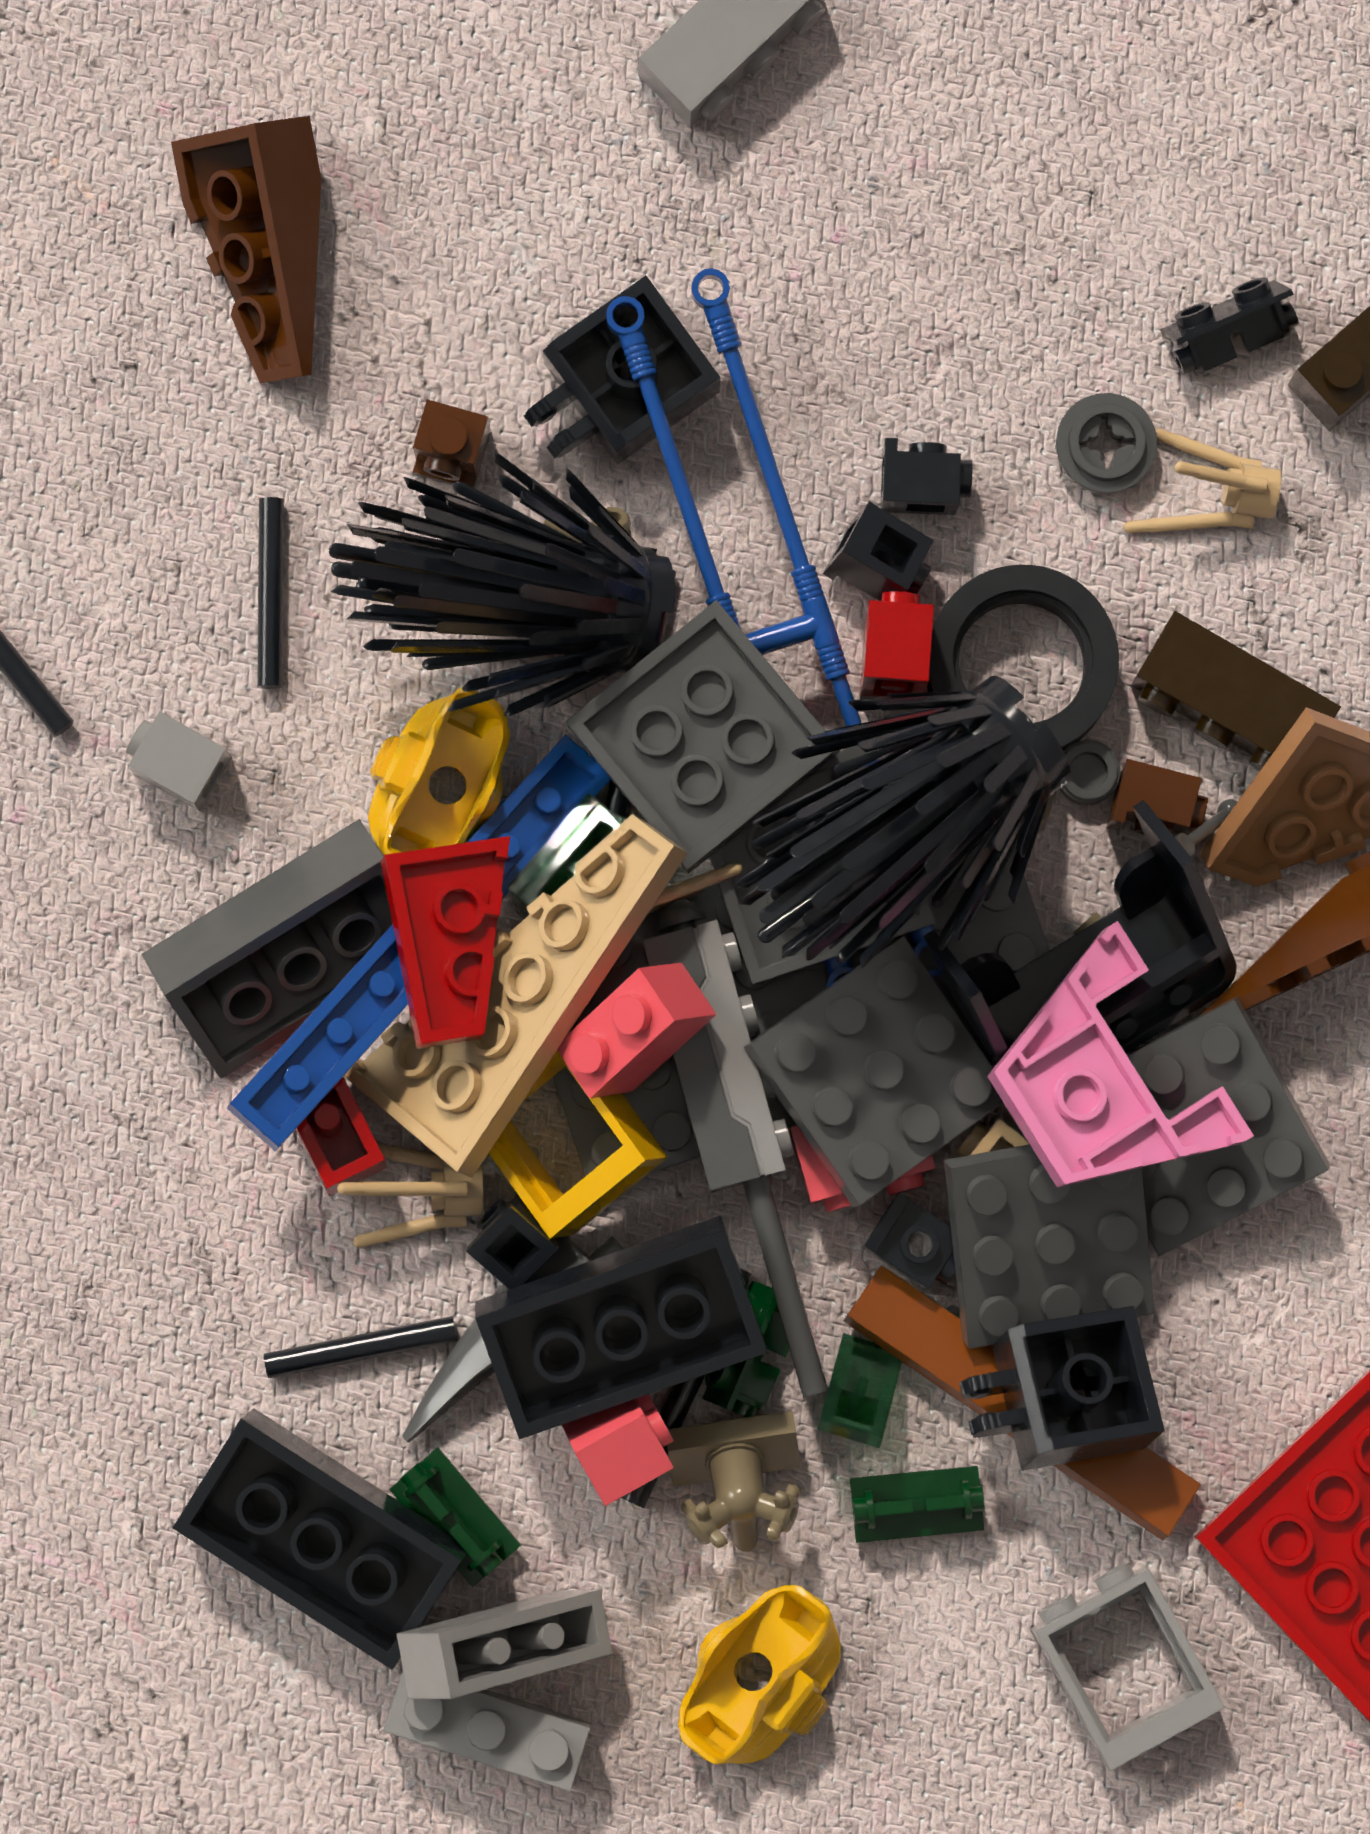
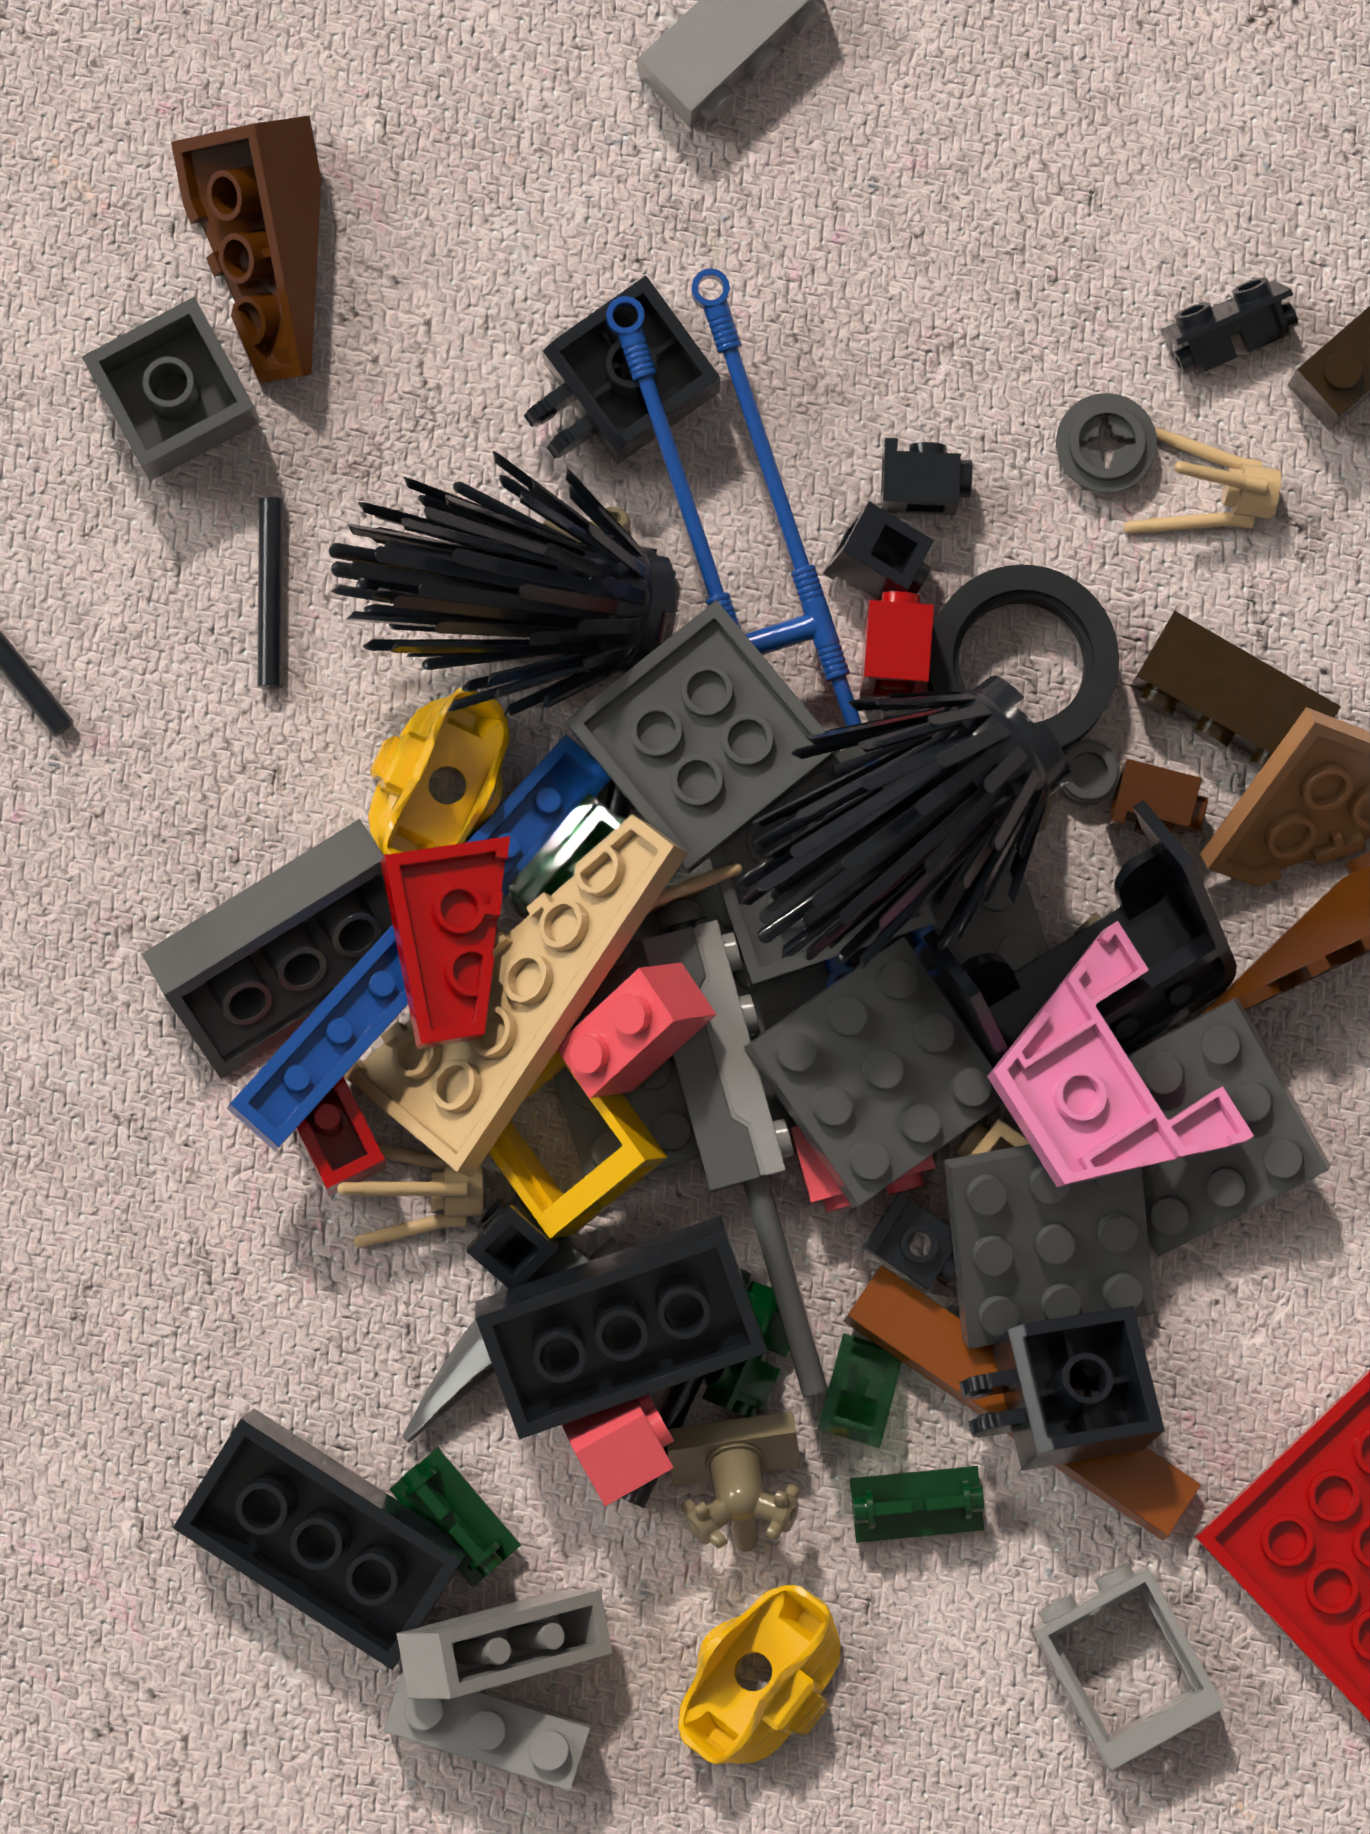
(171, 389): none -> dark grey brick
(177, 759): light grey brick -> none
(360, 1347): black bar -> none
(450, 444): reddish brown brick -> none
(1189, 841): dark grey hinge -> none

